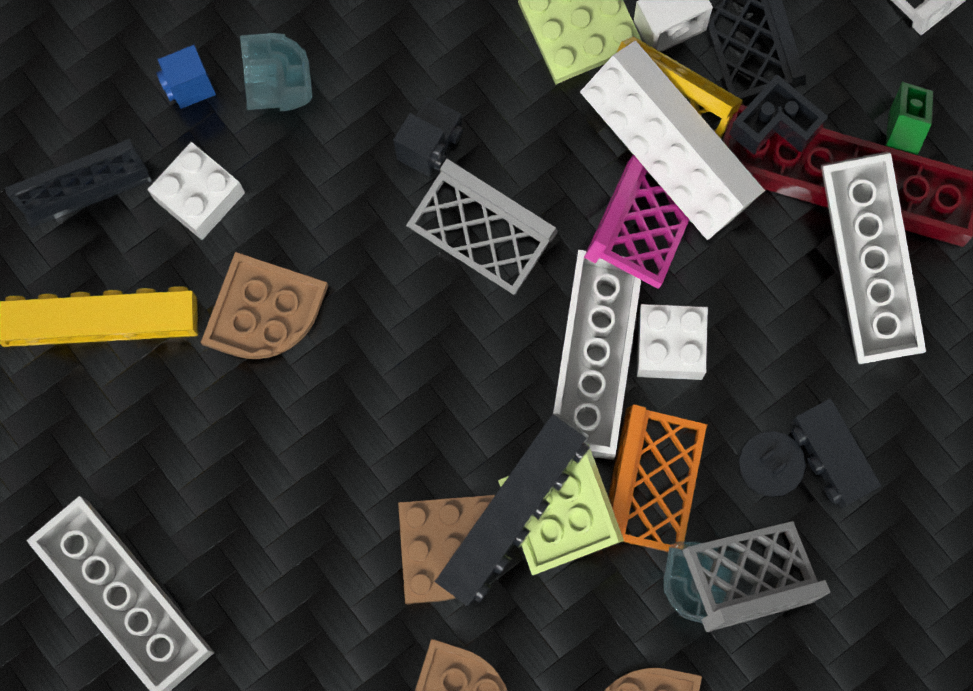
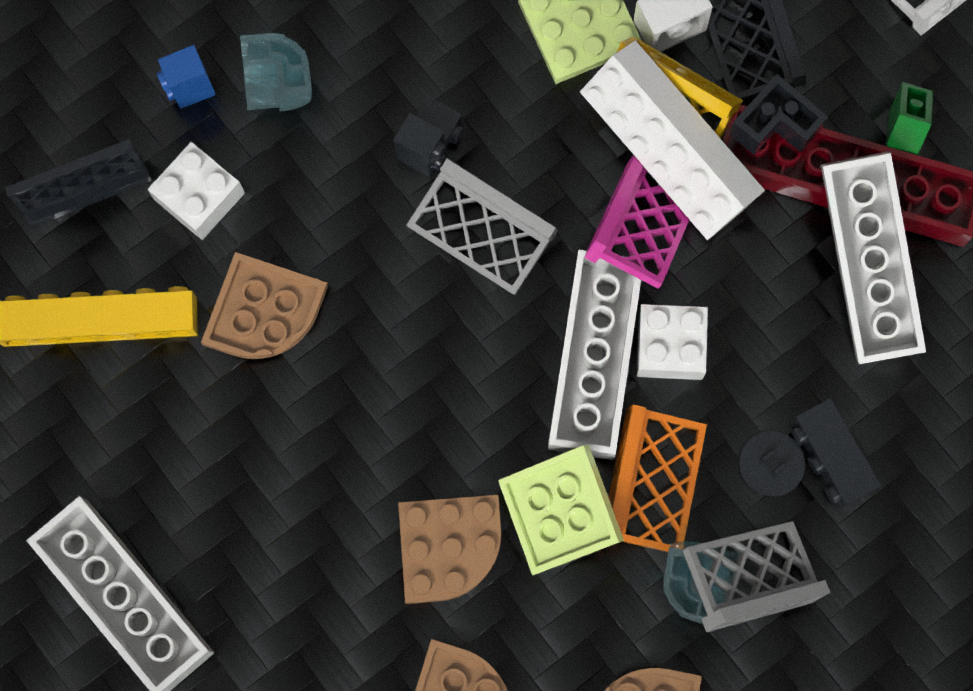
(512, 509): black brick -> none

